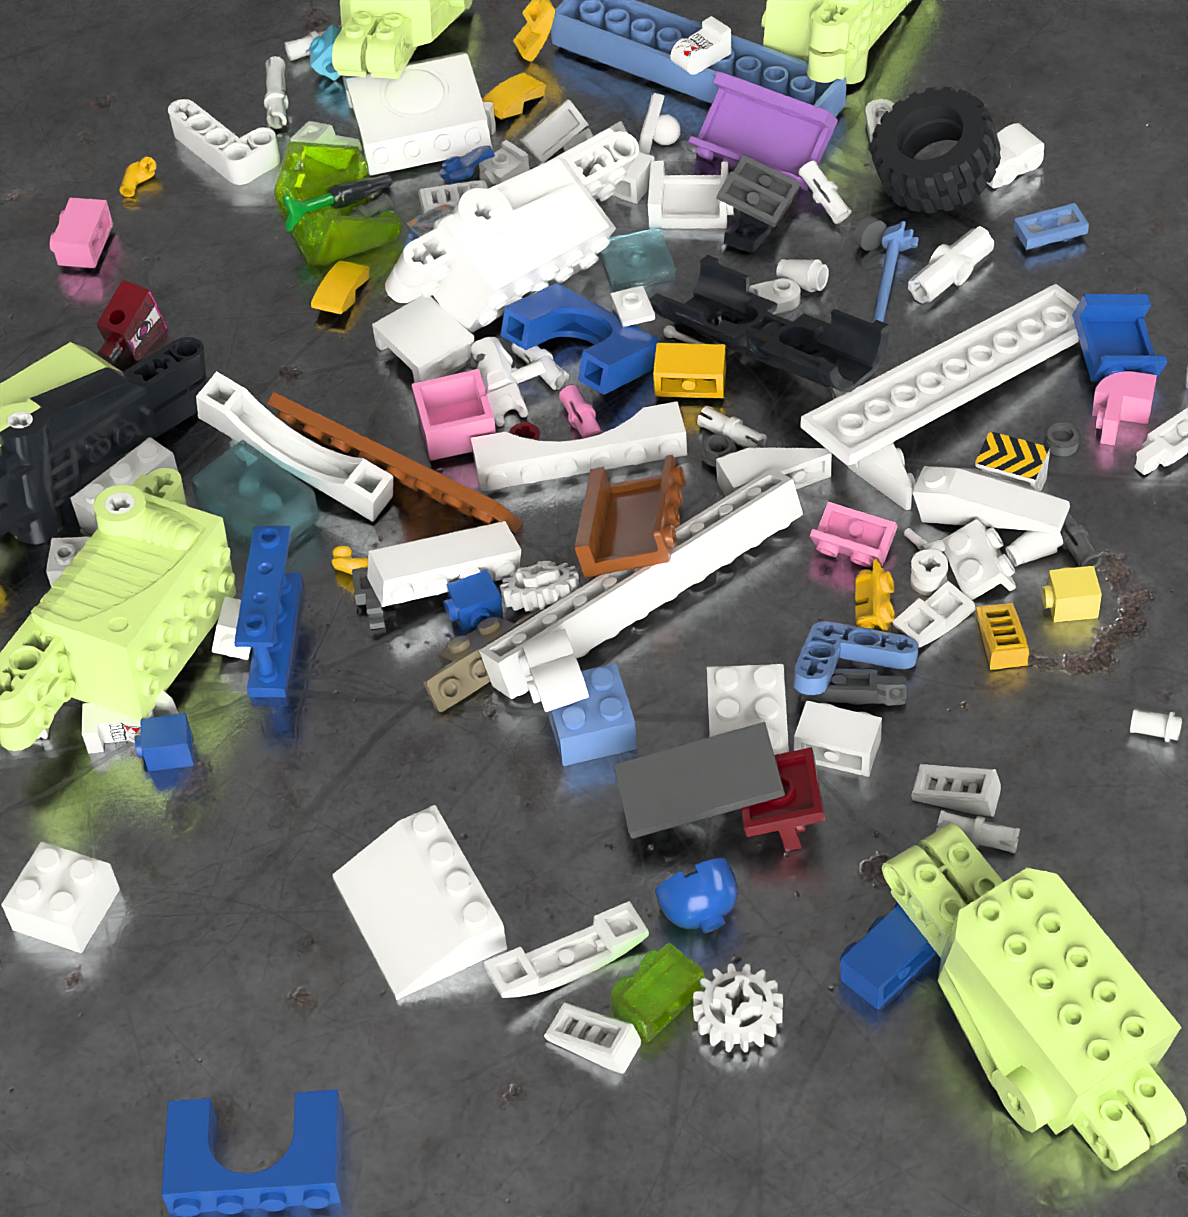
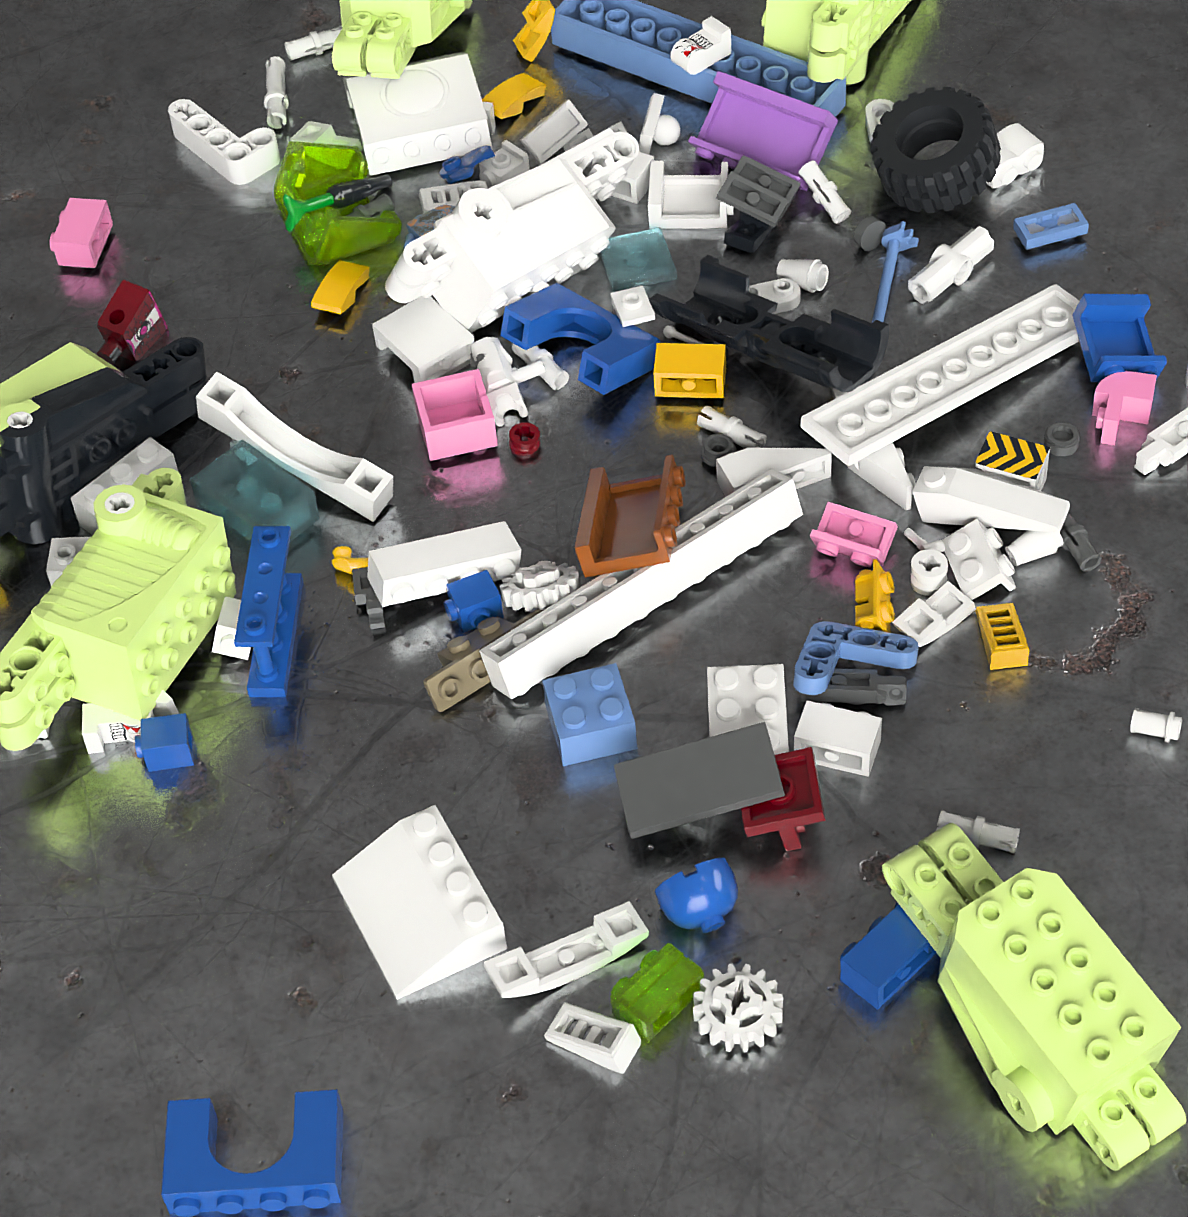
(61, 897): white brick -> none
(136, 174): yellow arm -> none
(321, 52): medium azure brick -> none
(402, 468): dark orange plate -> none
(512, 460): white arch -> none
(554, 671): white brick -> none
(580, 413): bright pink pin -> none
(970, 802): white slope -> none
(1072, 594): light yellow brick -> none

